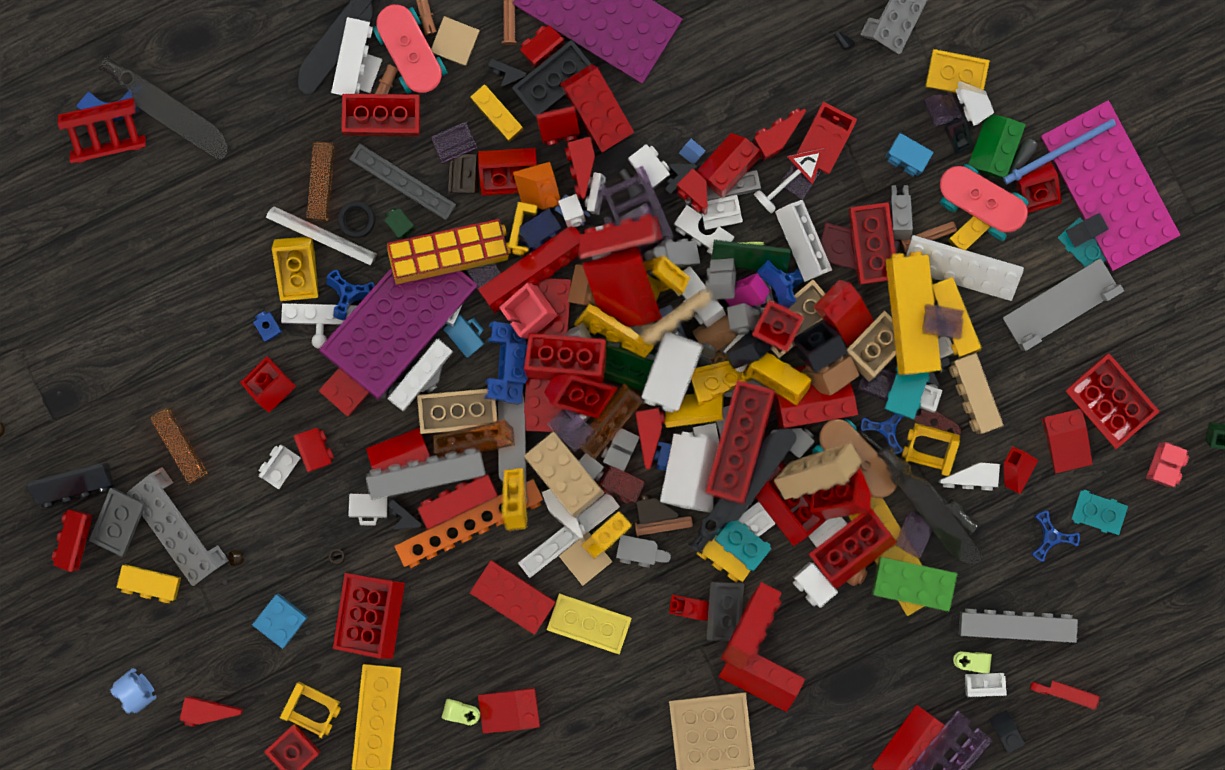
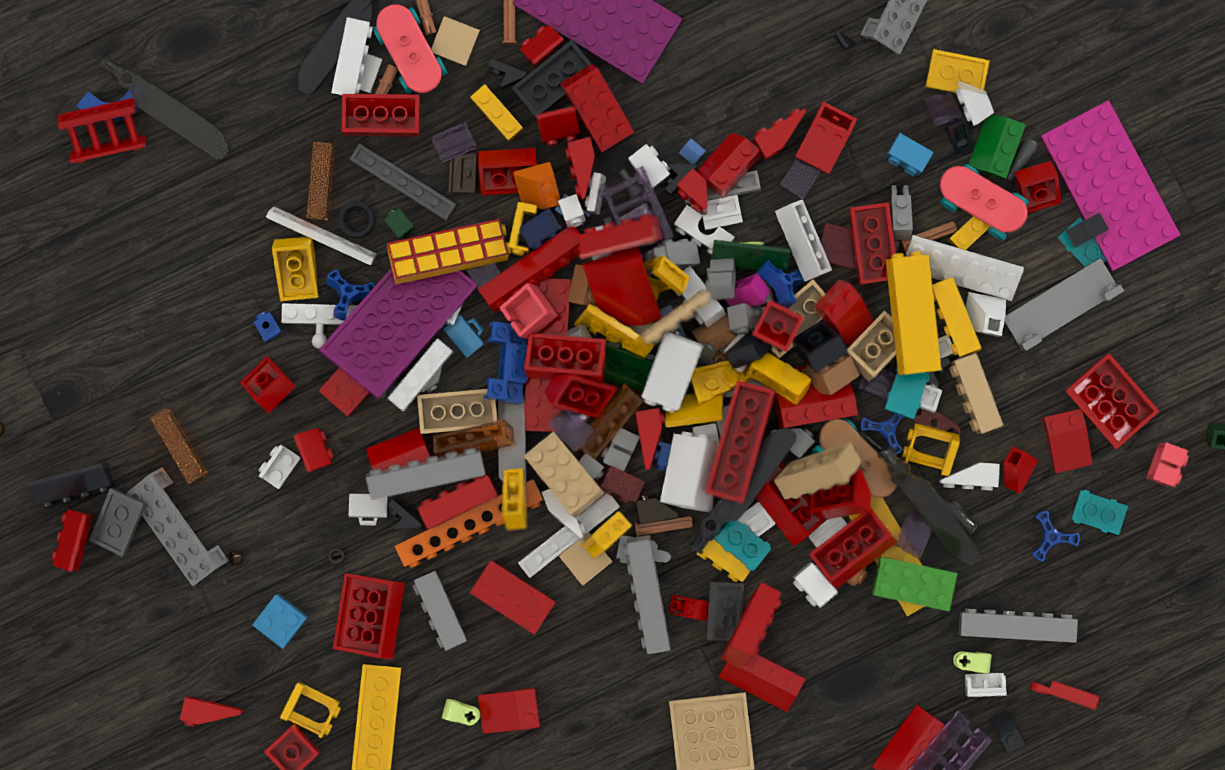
(133, 691): light blue brick -> none
(148, 583): yellow brick -> none
(440, 610): none -> light grey brick
(589, 623): light yellow tile -> none
(648, 594): none -> light grey brick
(806, 163): white piece -> none
(943, 321): plate -> none
(986, 313): none -> white slope
(1017, 174): medium blue bar -> none

